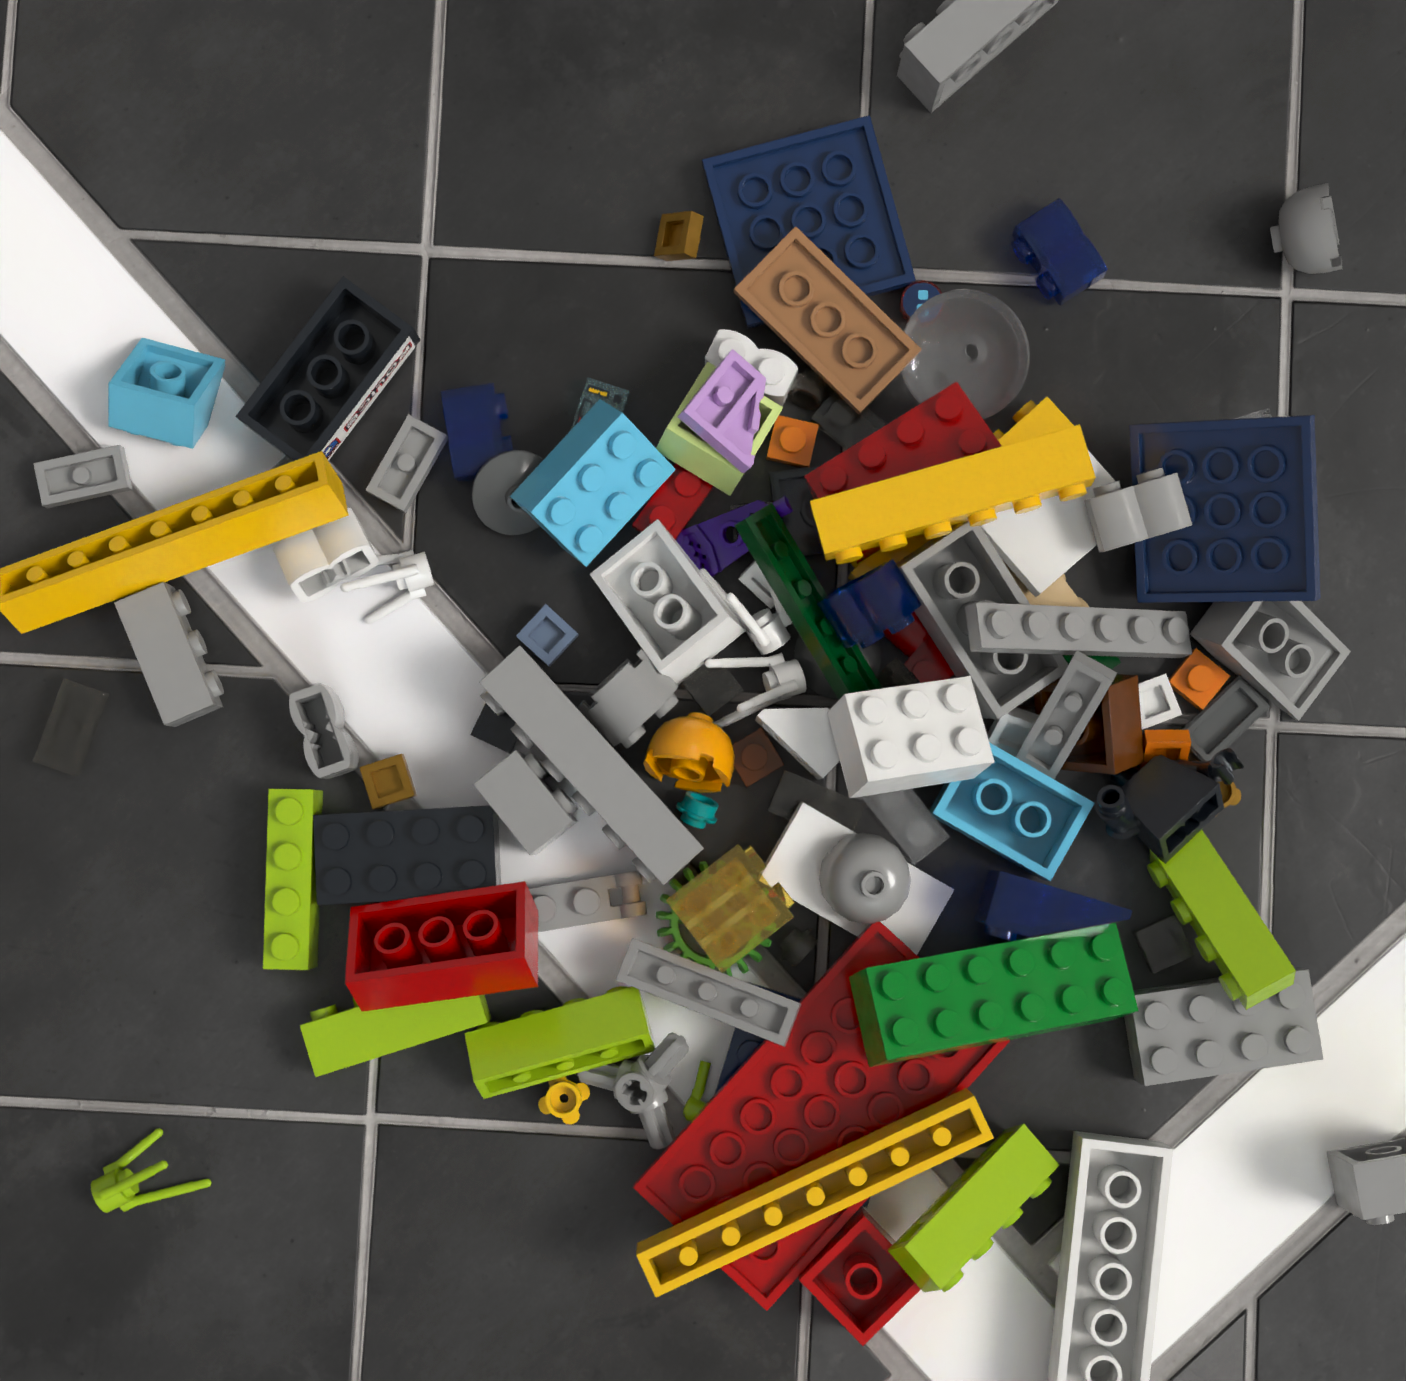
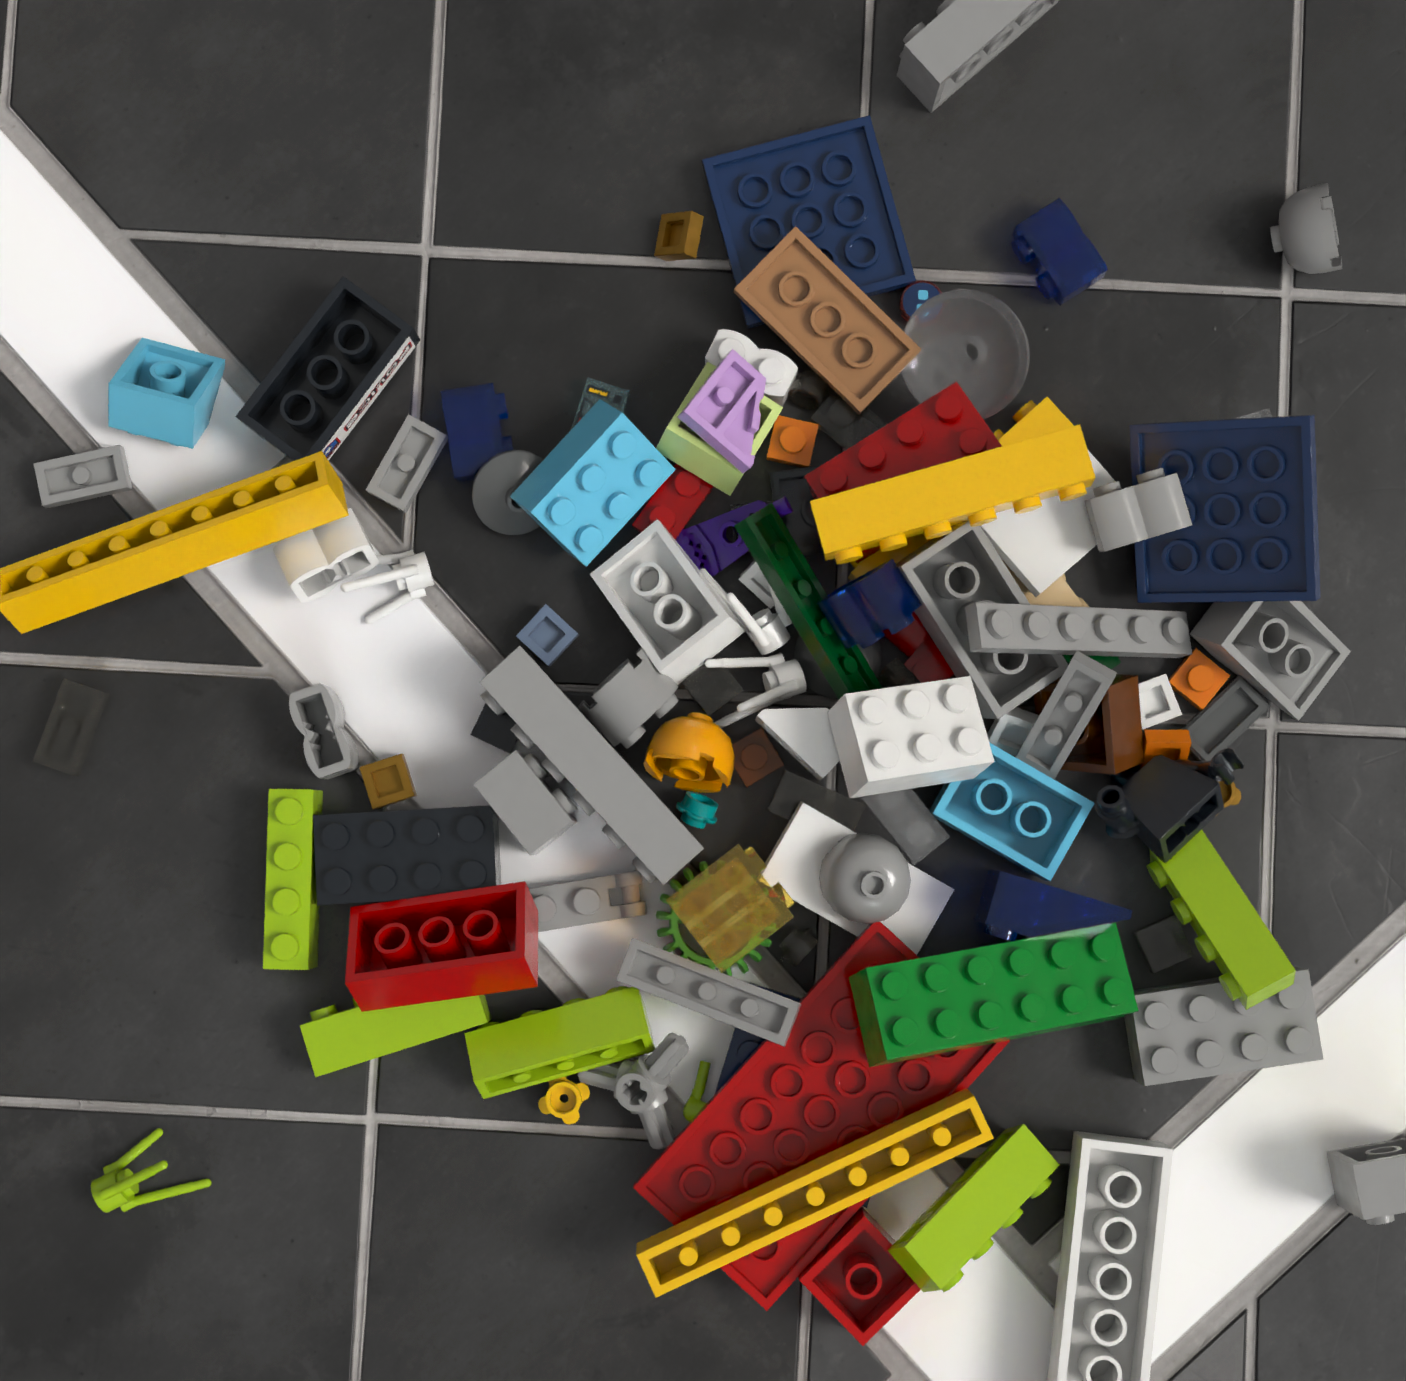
(170, 654): light grey brick -> none

